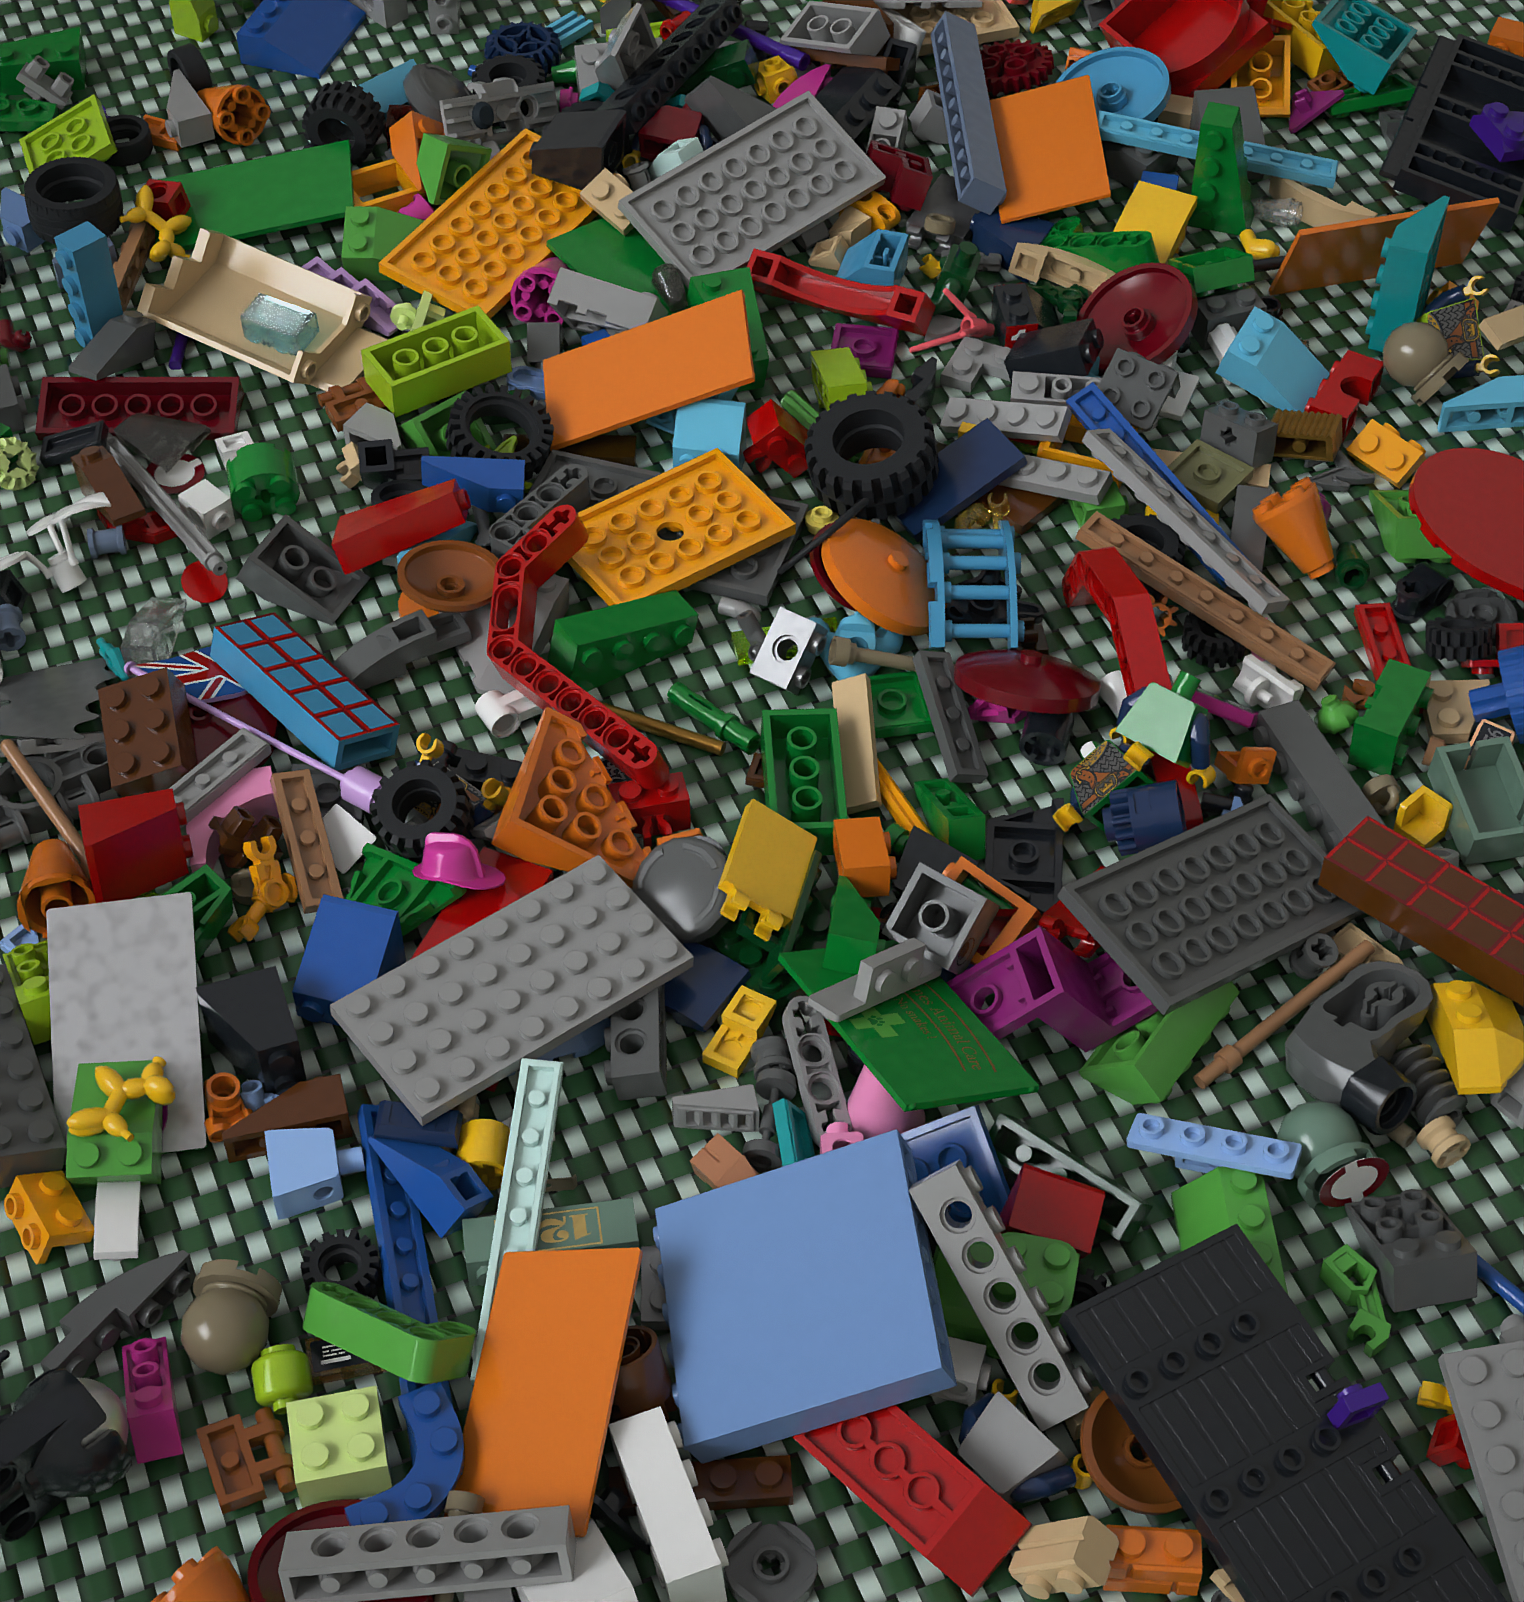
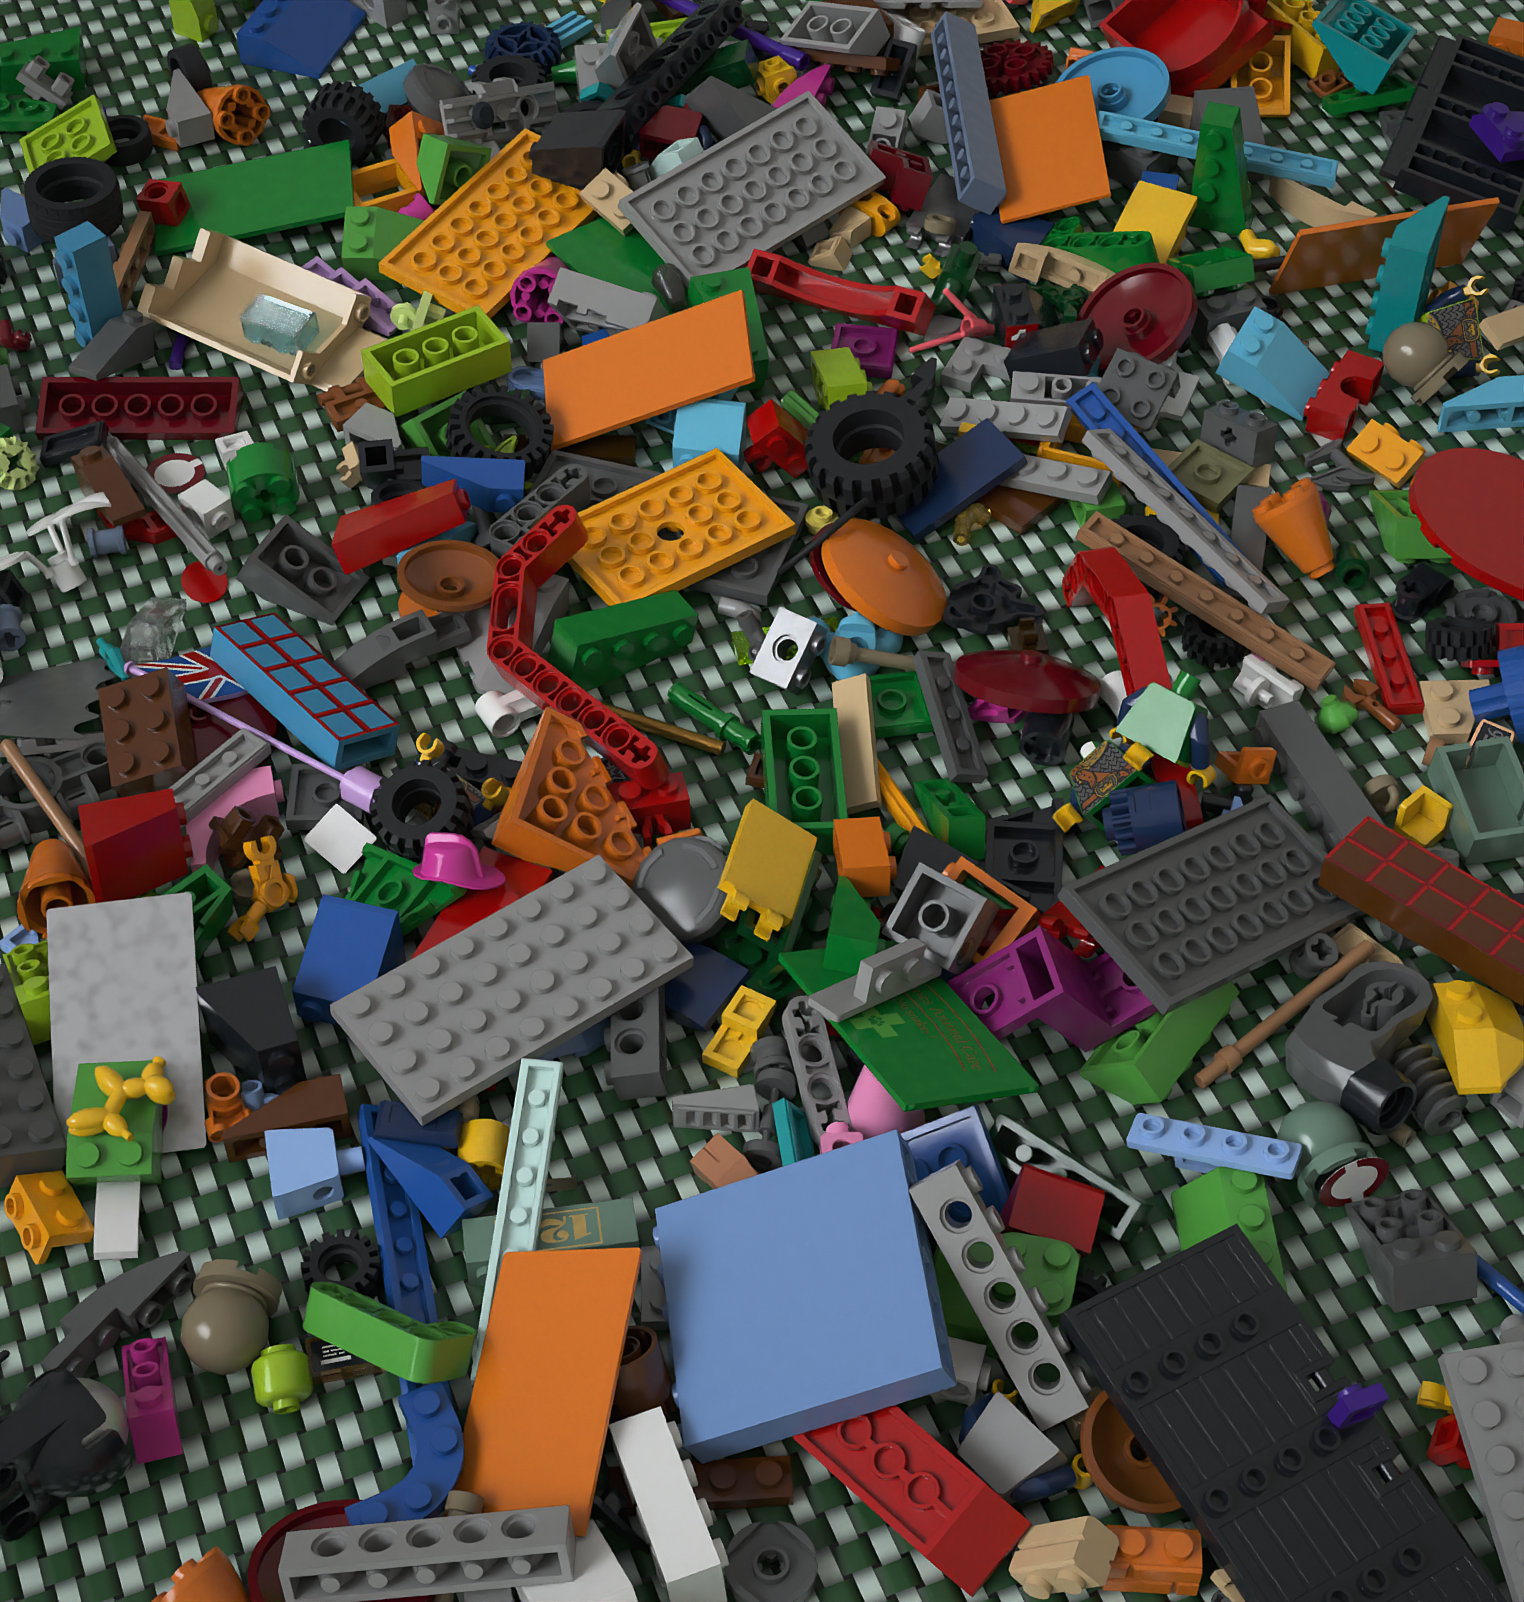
(161, 438): clear smoke slope -> none
(166, 229): yellow piece -> none
(231, 1462): dark orange plate -> none
(305, 837): medium nougat plate -> none
(339, 1446): yellowish green brick -> none
(567, 98): dark pink plate -> none
(670, 25): red pin -> none
(854, 96): black slope -> none
(876, 259): dark azure slope -> none
(934, 548): dark azure fence -> none
(998, 510): clear yellow hand -> none
(1226, 708): dark pink tile -> none
(1282, 212): clear cone -> none
(1307, 435): pearl gold brick -> none
(1309, 105): magenta piece -> none
(1370, 1318): bright green piece -> none
(1390, 718): green wedge -> none
(1443, 1141): tan wheel -> none

